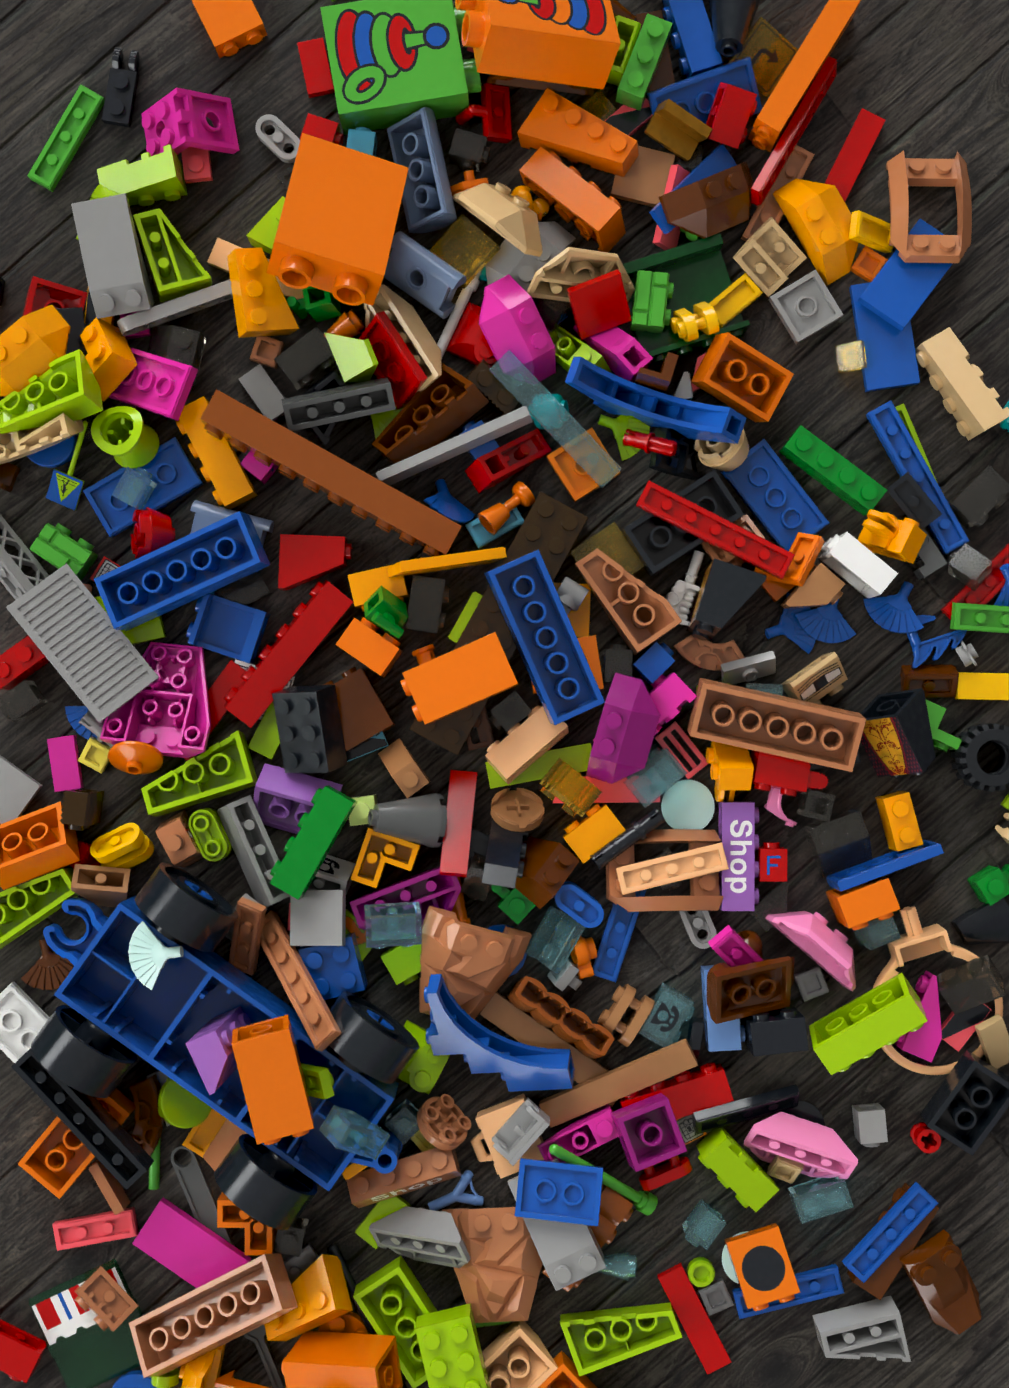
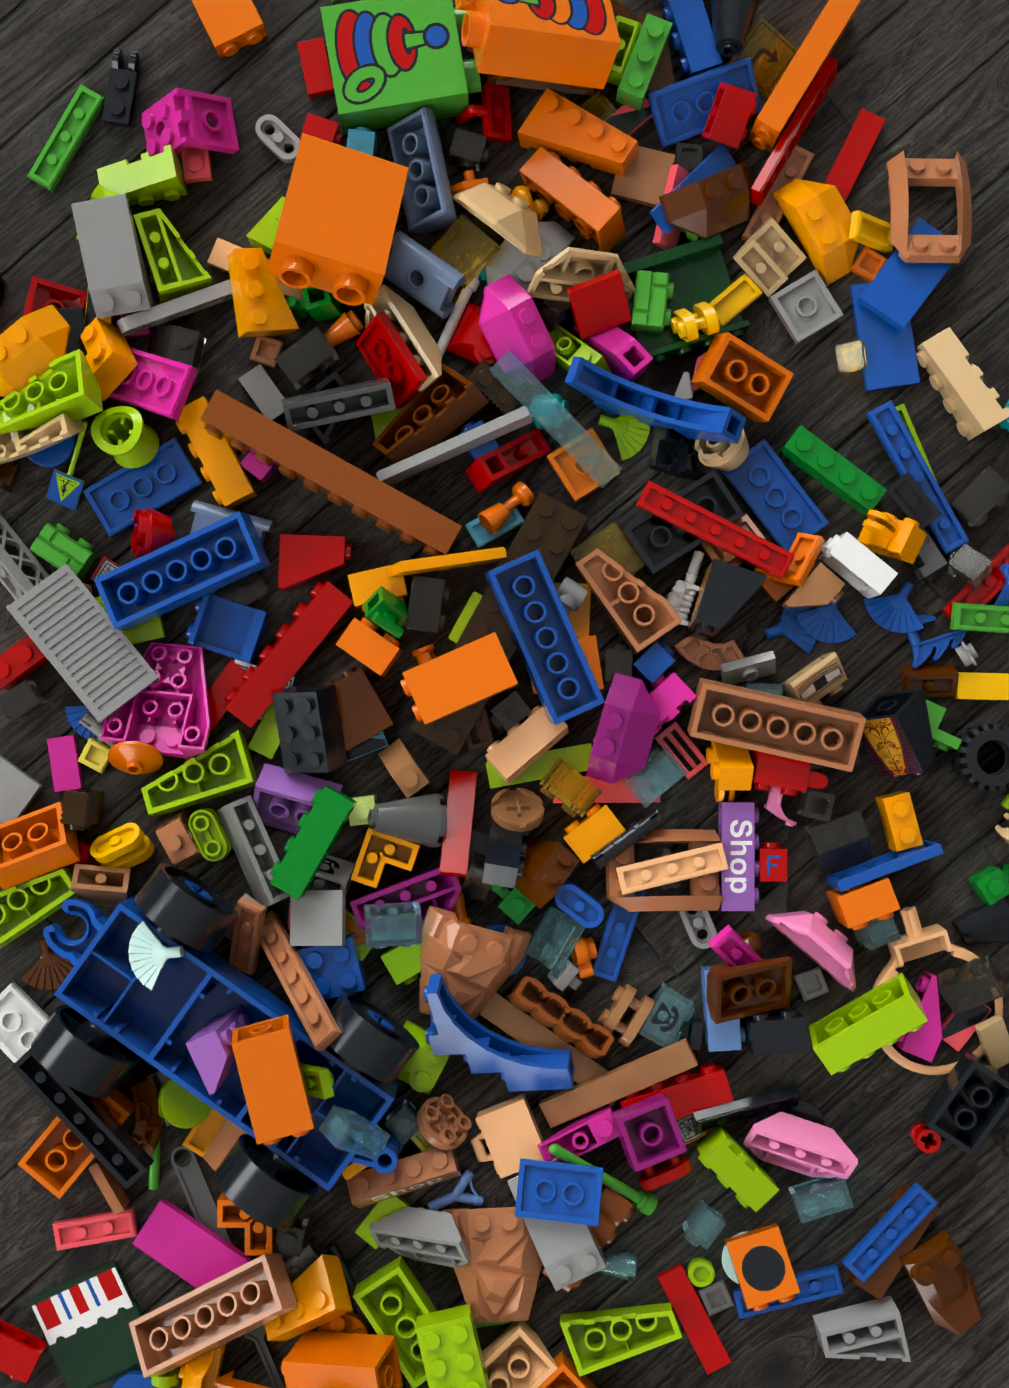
(105, 1299): nougat bracket -> none
(135, 487): clear light blue brick -> none
(353, 356): lime slope -> none
(447, 505): blue hand -> none
(520, 1131): light grey hinge -> none
(649, 443): red axle -> none
(659, 380): reddish brown panel -> none
(676, 129): pearl gold panel -> none
(688, 805): light aqua piece -> none
(784, 1169): tan tile -> none
(869, 1124): light grey brick -> none

